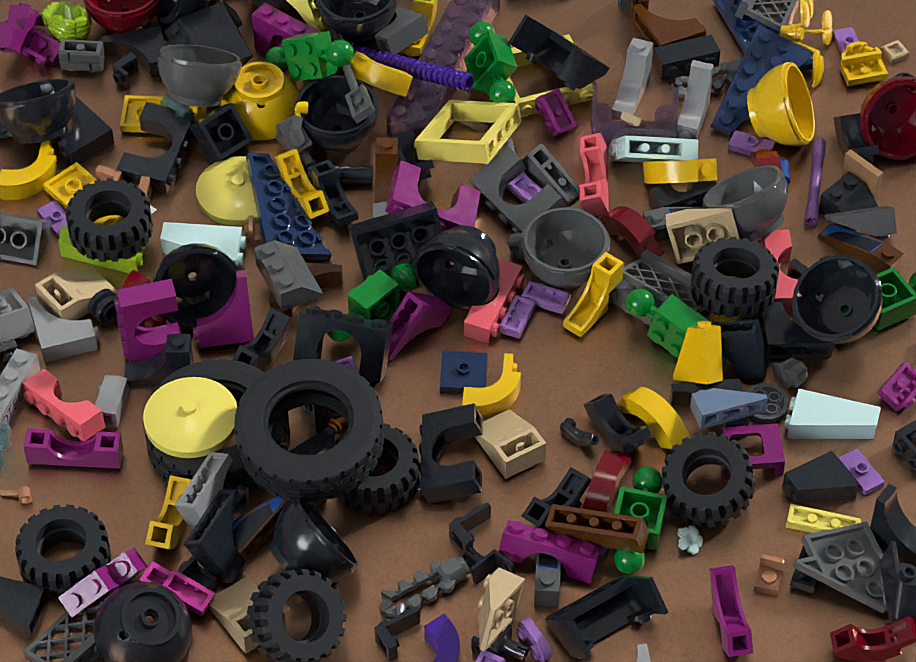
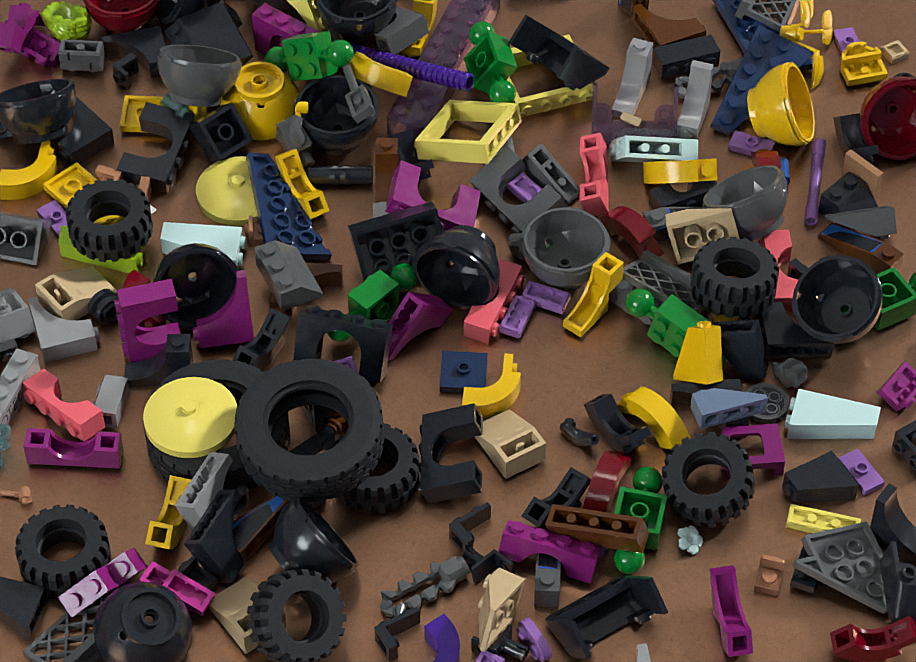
(326, 179): black arch -> none
(555, 112): magenta bracket -> none

